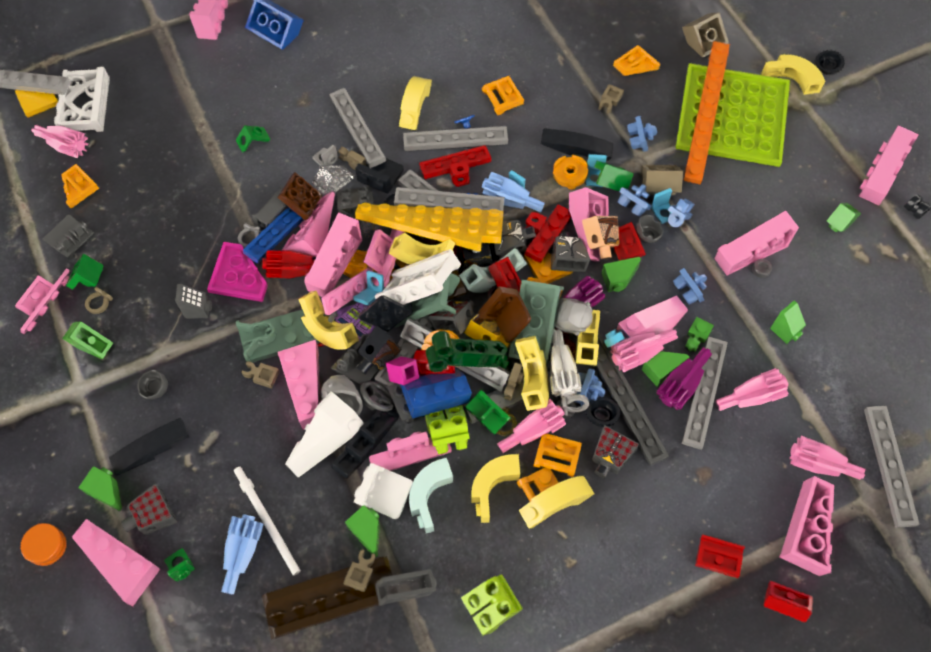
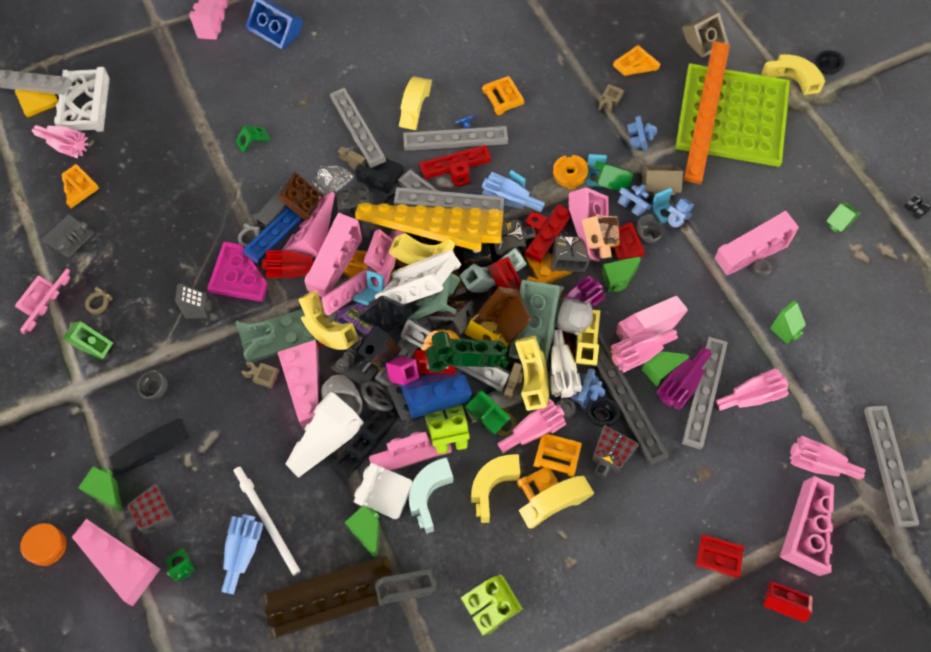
(86, 272): green panel -> none
(329, 156): light grey bracket -> none
(360, 574): dark tan plate -> none
(565, 401): light grey piece -> none
(574, 142): black slope -> none
(613, 337): medium azure plate -> none
(685, 280): medium blue hips -> none
(698, 333): bright green plate -> none
(887, 165): bright pink wedge -> none

